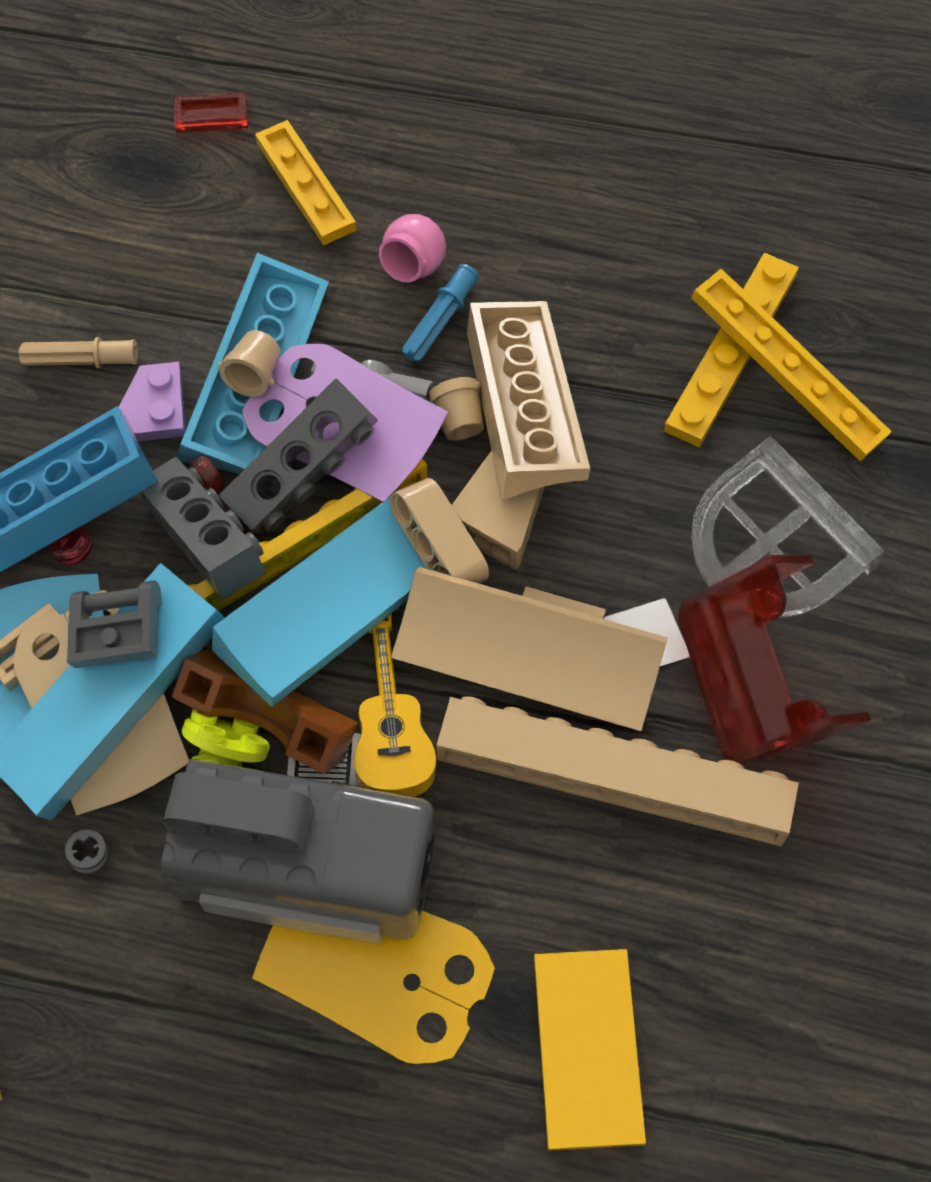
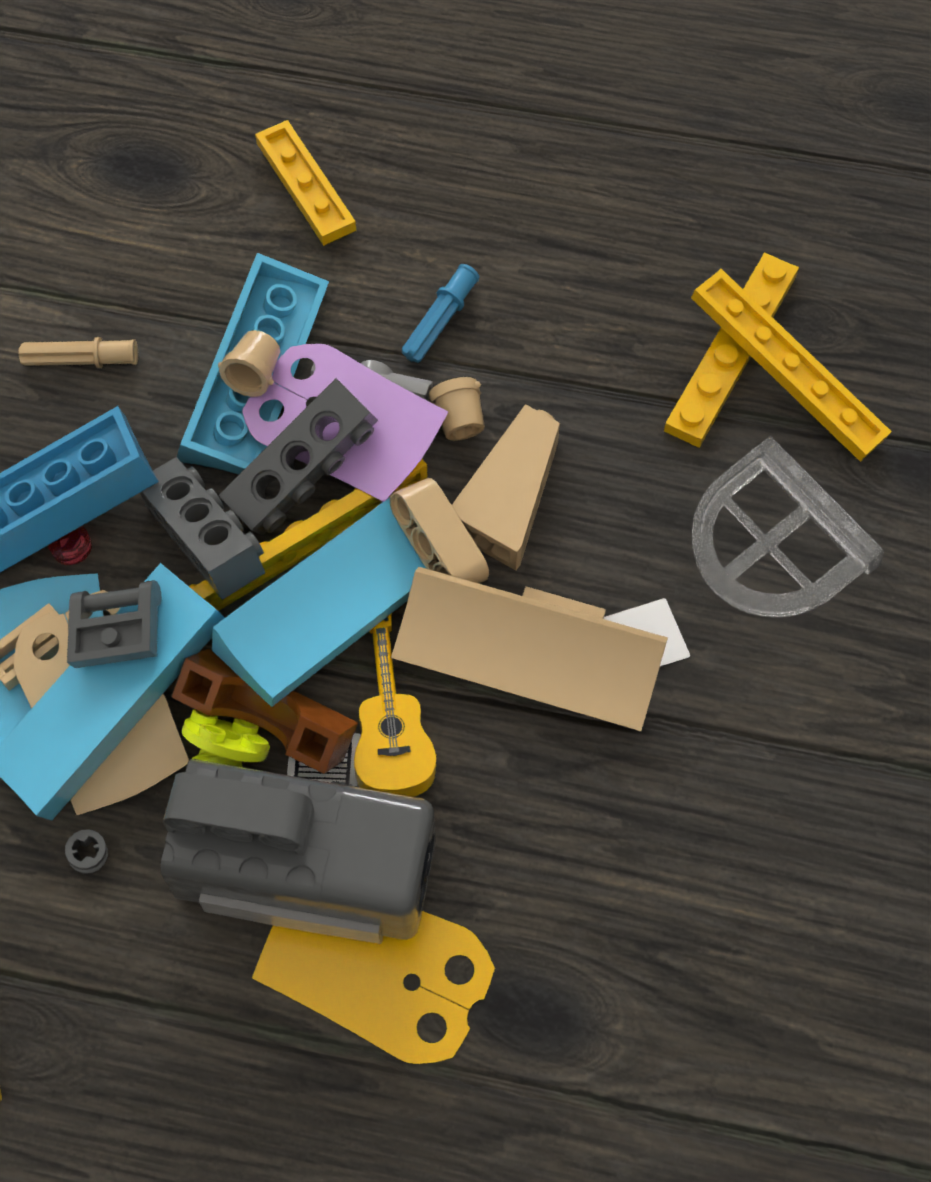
(155, 402): lavender wing -> none
(208, 473): clear red tile -> none
(210, 112): clear red tile -> none
(412, 248): bright pink piece -> none
(525, 397): tan arch -> none
(588, 1050): yellow tile -> none
(618, 770): tan brick -> none
(740, 668): clear red windscreen -> none

